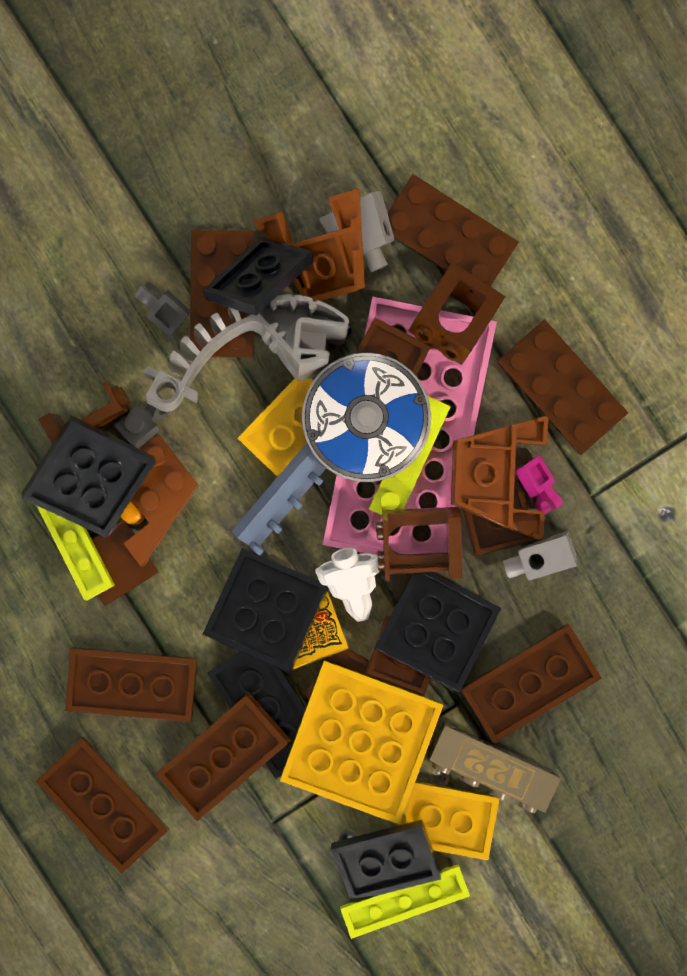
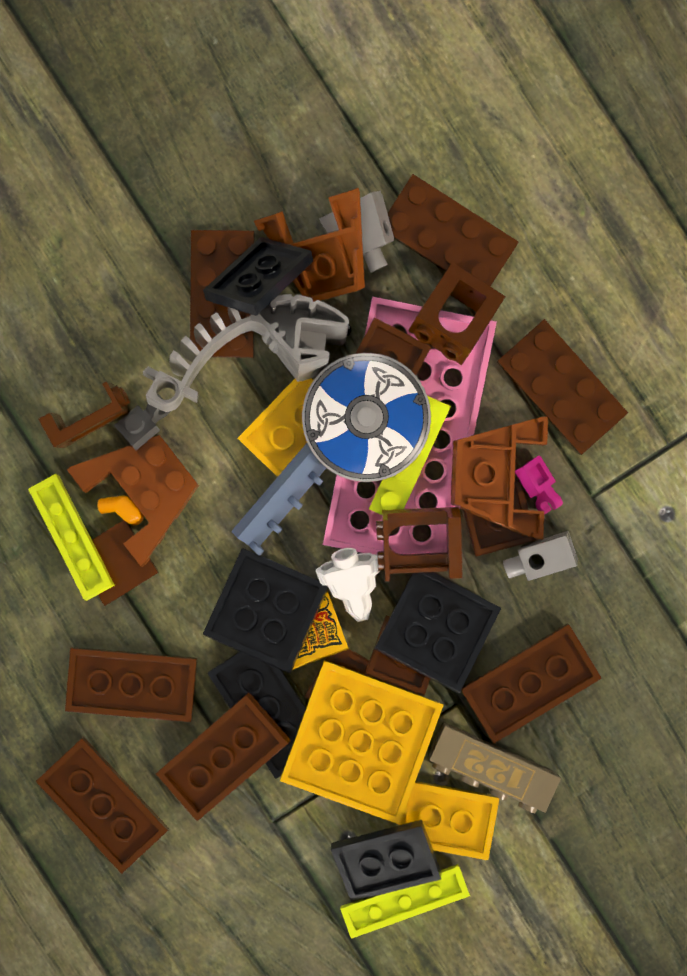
(88, 476): black plate -> none
(165, 311): dark grey plate -> none

